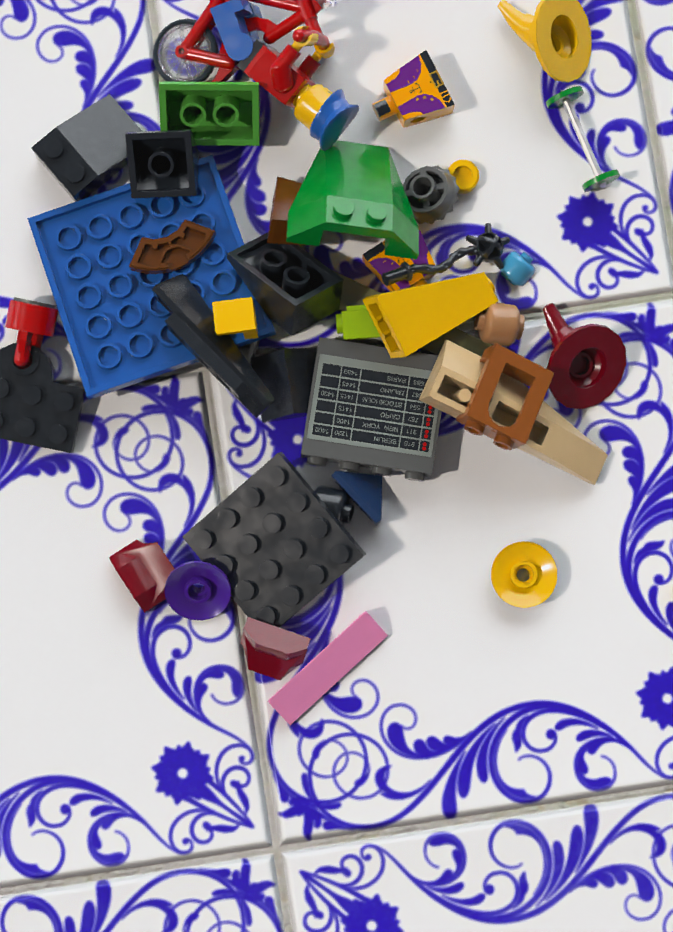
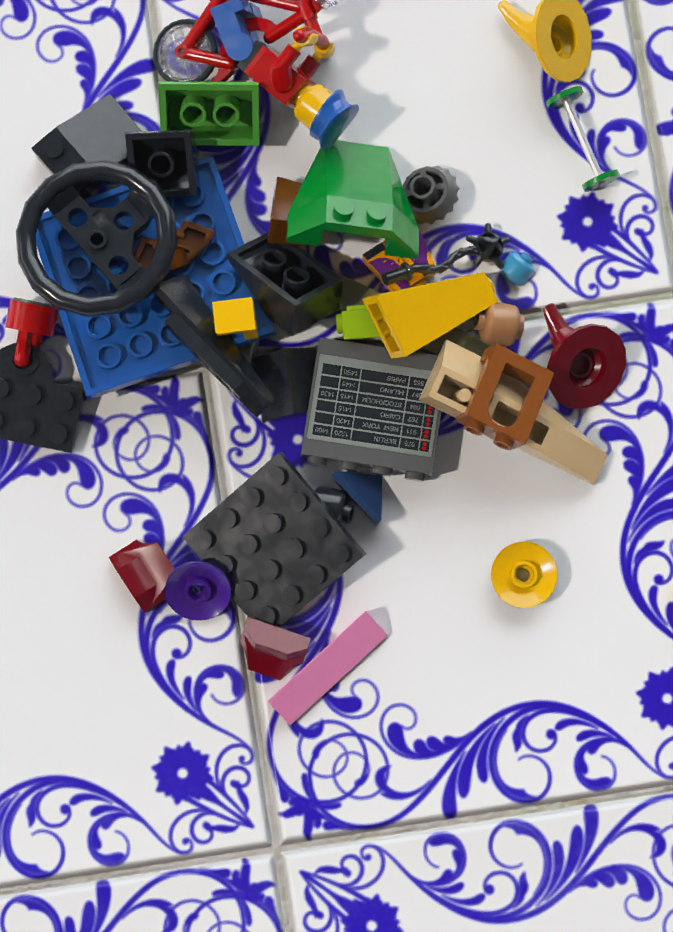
(63, 201): none -> black piece
(414, 93): torso -> none
(466, 175): yellow tile -> none

